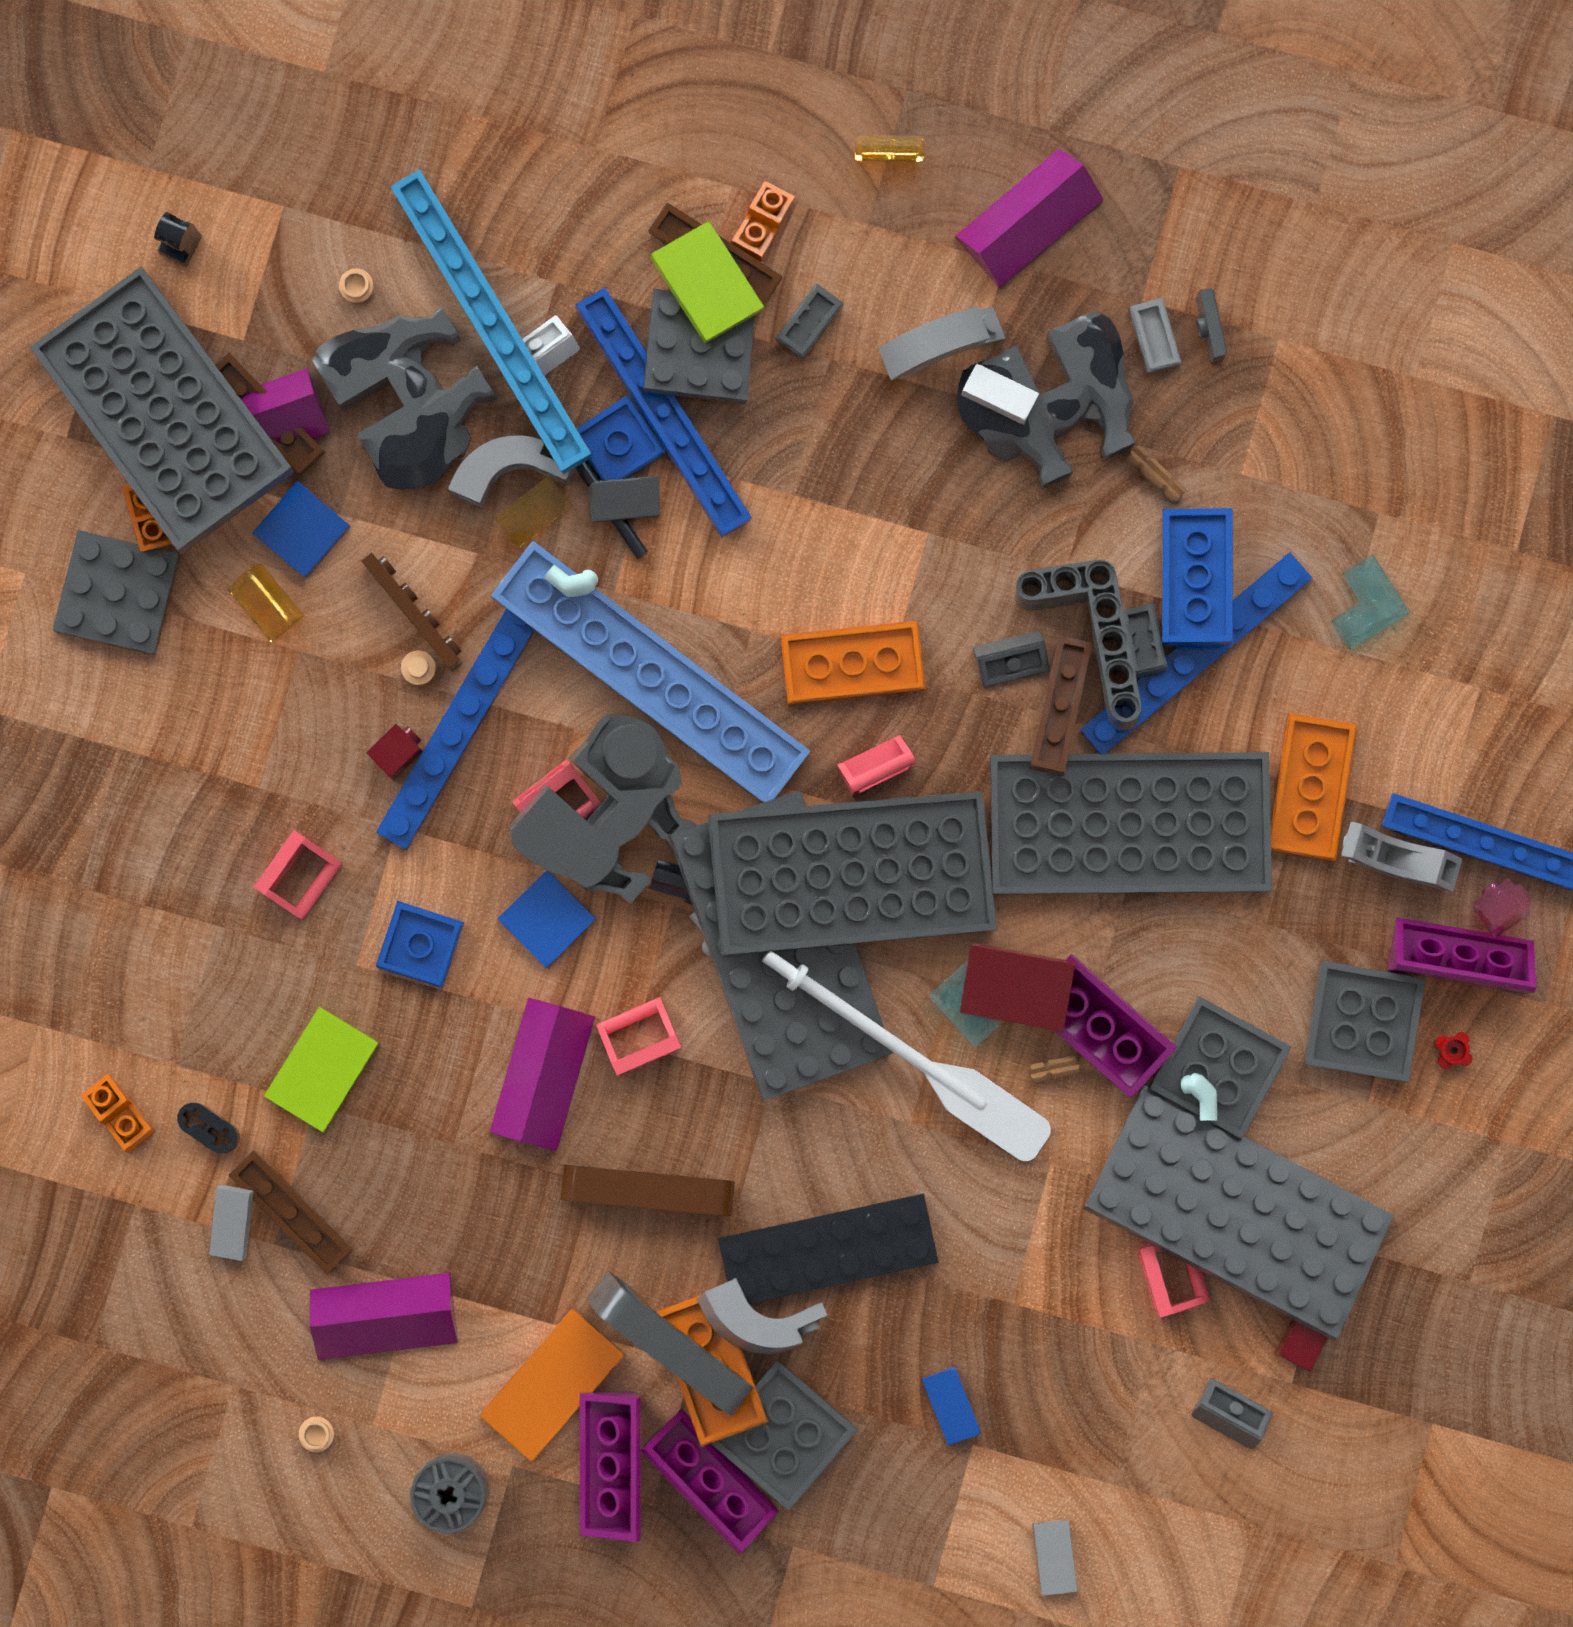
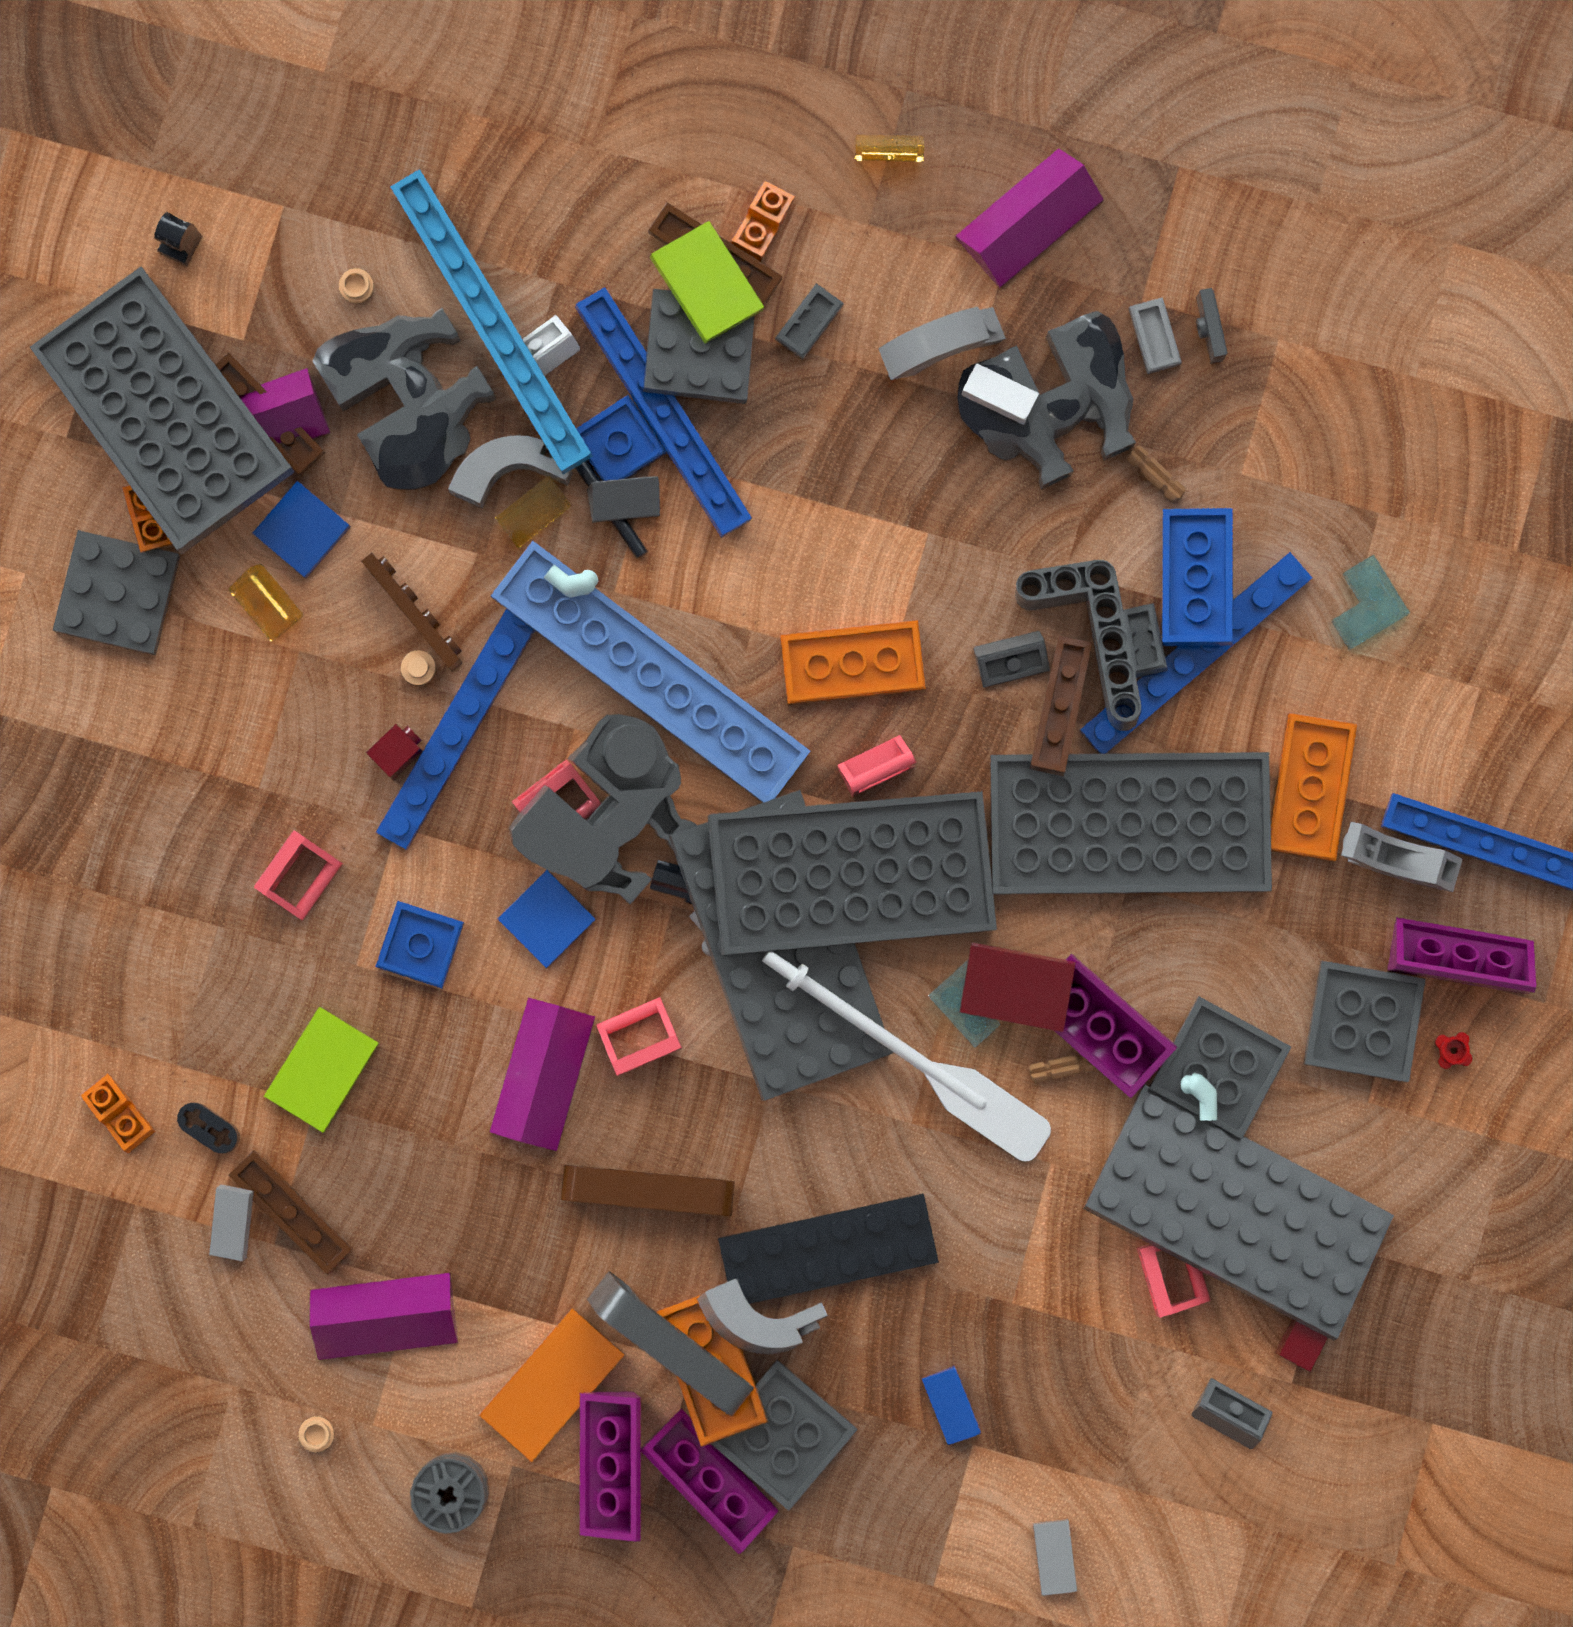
(1502, 906): clear pink brick -> none

